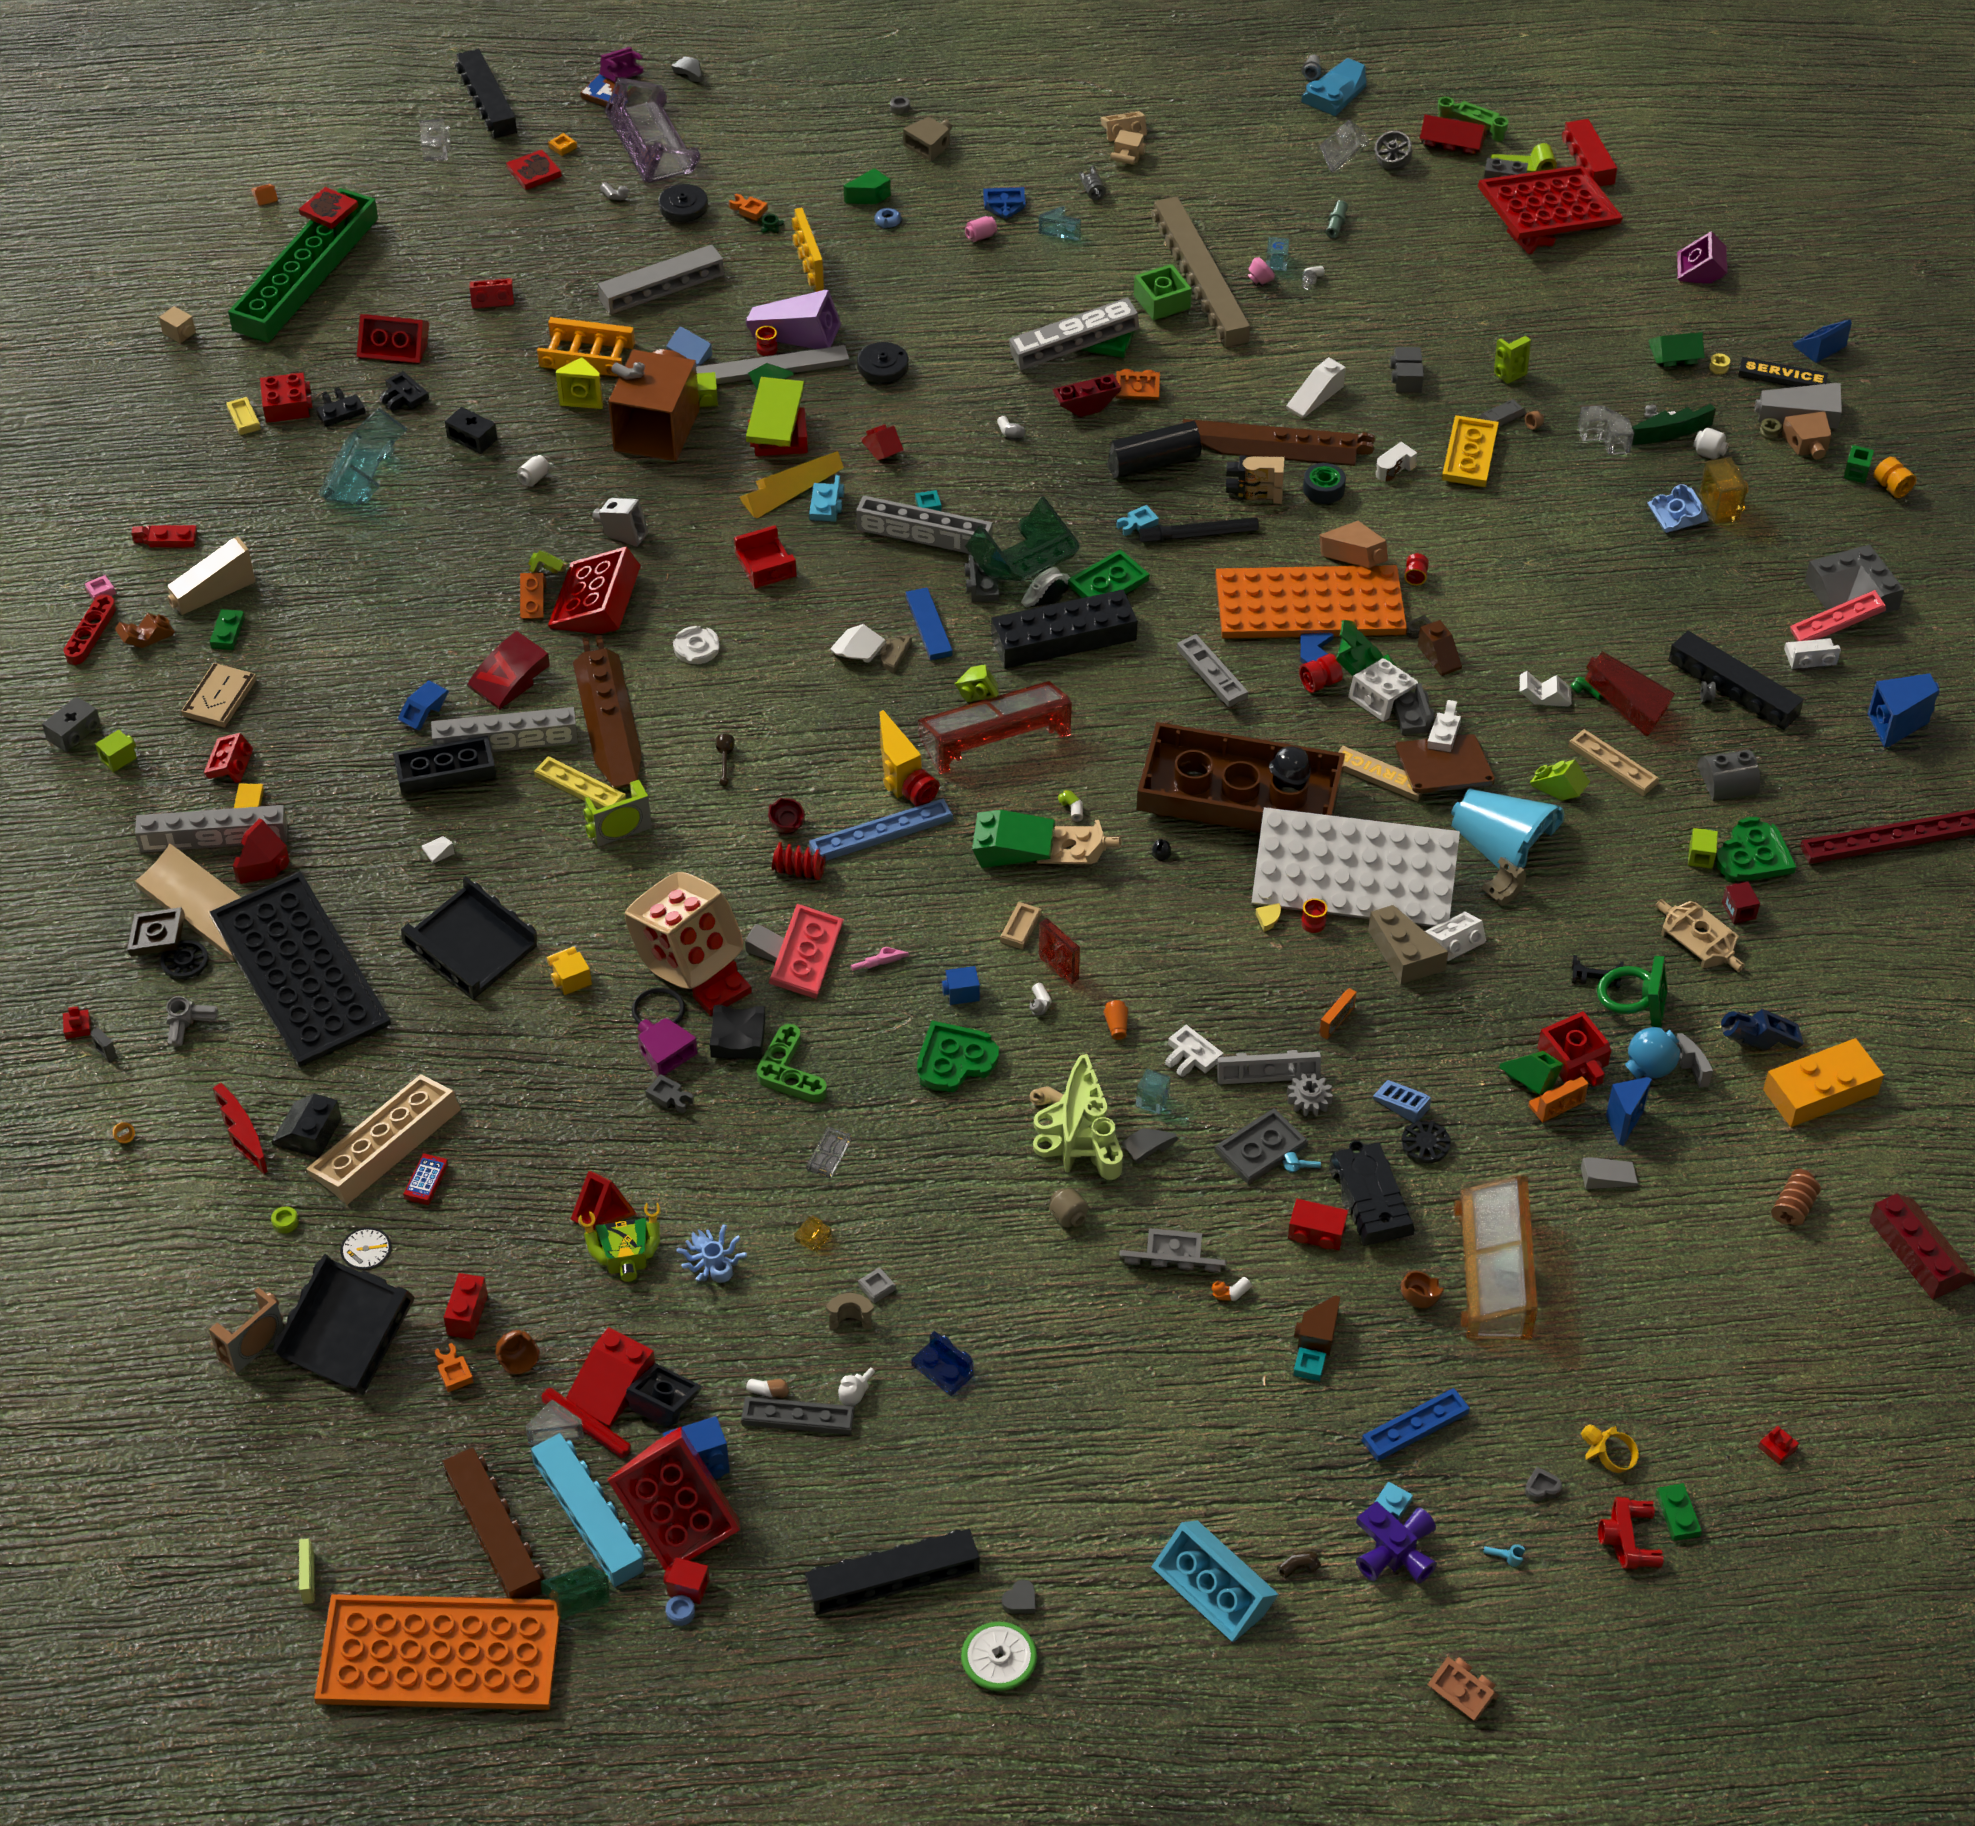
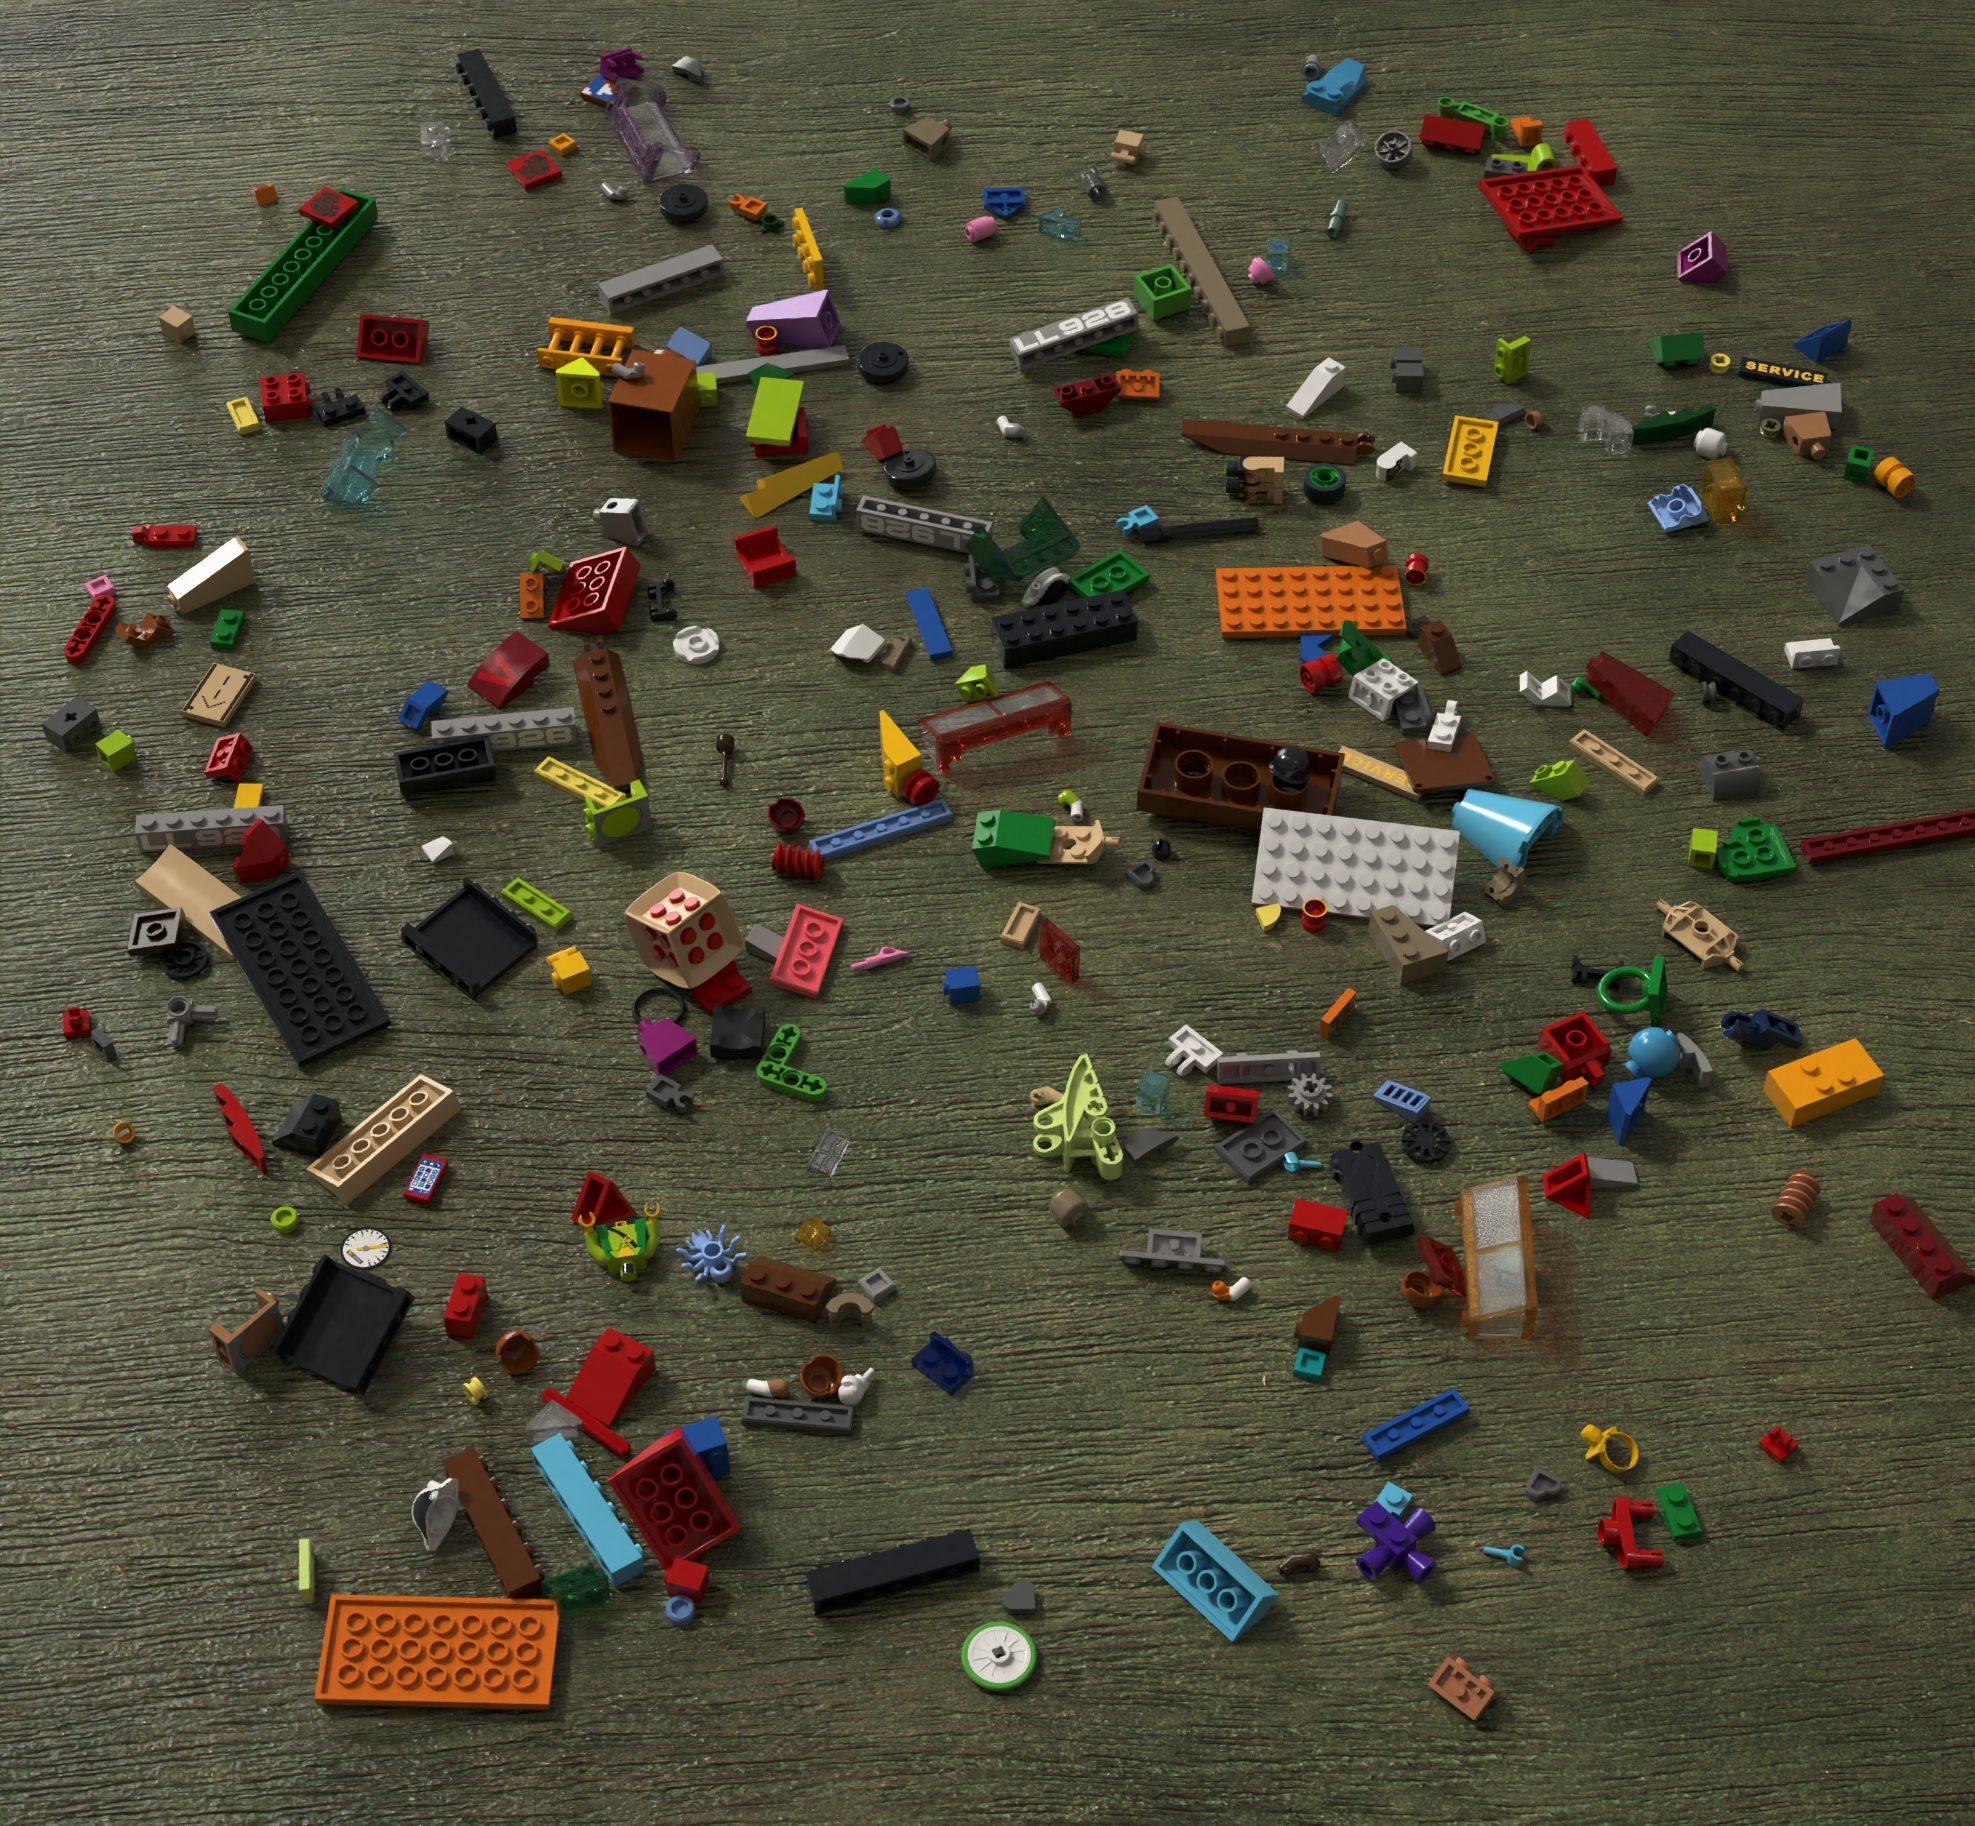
(436, 1511): none -> white hat
(453, 1370): orange plate -> none
(475, 1391): none -> light yellow bush
(491, 293): red bracket -> none
(533, 470): white brick -> none
(536, 904): none -> lime tile
(656, 591): none -> black piece
(661, 1395): black slope -> none
(786, 1288): none -> reddish brown slope
(821, 1376): none -> dark orange hair
(910, 468): none -> black wheel
(928, 500): teal tile -> none
(953, 1054): green plate -> none
(1116, 1016): orange cone -> none
(1130, 122): tan bracket -> none
(1141, 875): none -> dark grey tile
(1154, 449): black brick -> none
(1212, 670): light grey hinge -> none
(1231, 1103): none -> red brick
(1310, 276): clear arm -> none
(1443, 1264): none -> clear red plate
(1527, 131): none -> orange bracket
(1570, 1185): none -> red slope
(1740, 902): dark red brick -> none
(1839, 617): coral tile -> none

